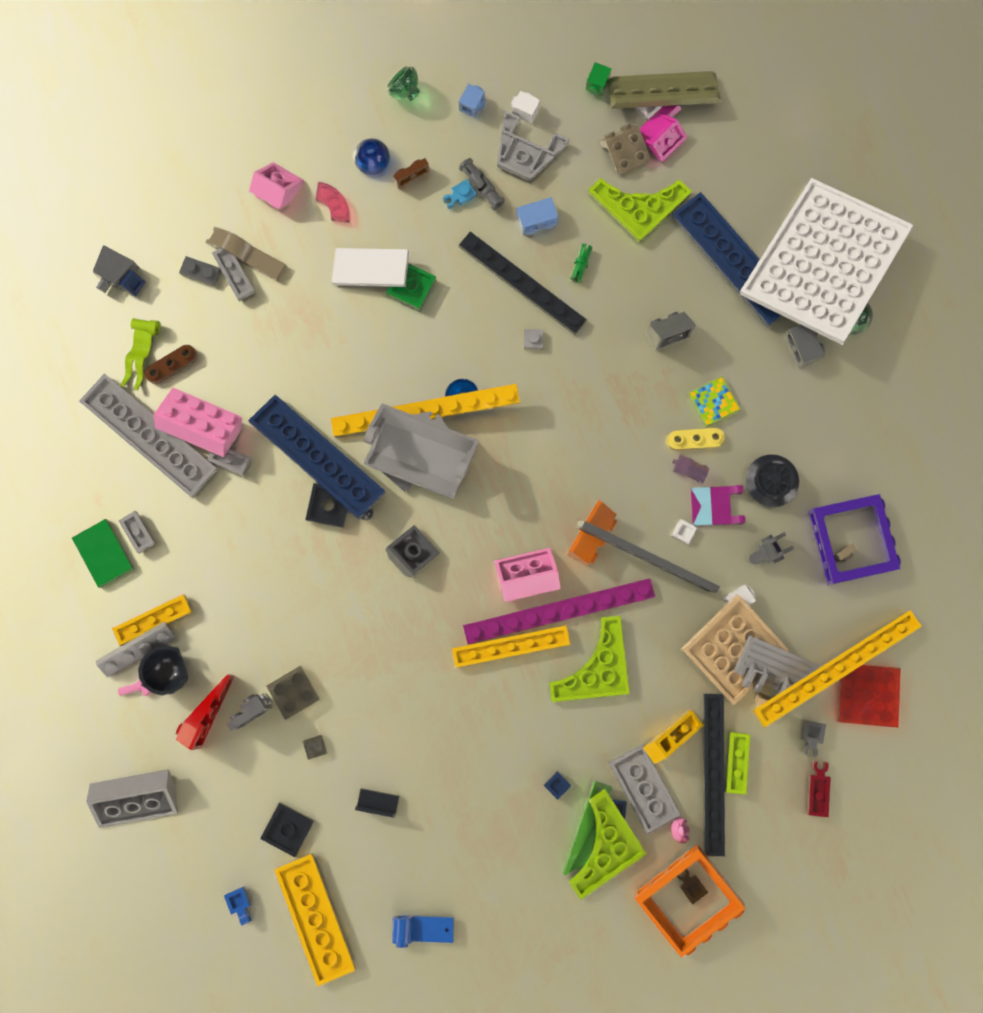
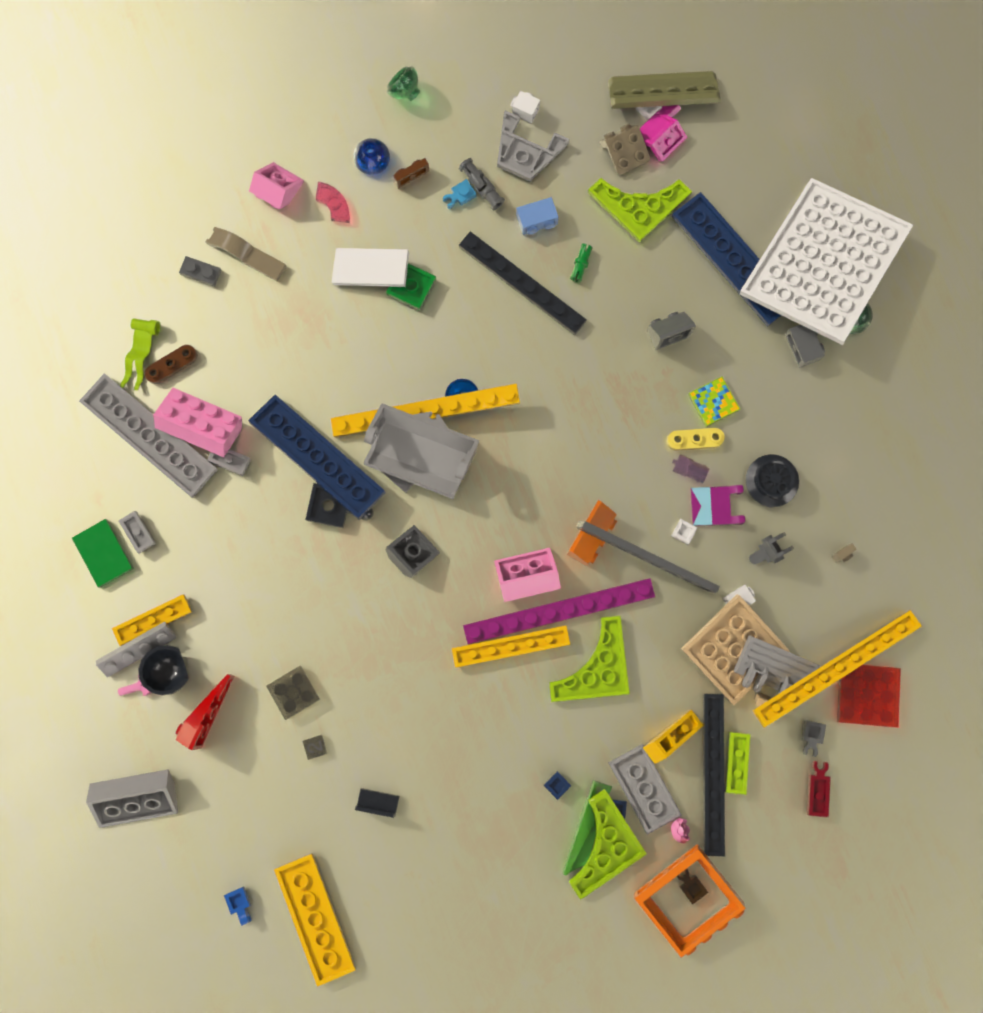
(112, 268): dark grey torso -> none
(132, 283): dark blue plate -> none
(233, 274): light grey plate -> none
(253, 707): flat silver plate -> none
(287, 829): black tile -> none
(421, 929): blue door -> none
(472, 100): medium blue brick -> none
(533, 338): light grey plate -> none
(598, 79): green brick -> none
(824, 547): dark purple piece -> none

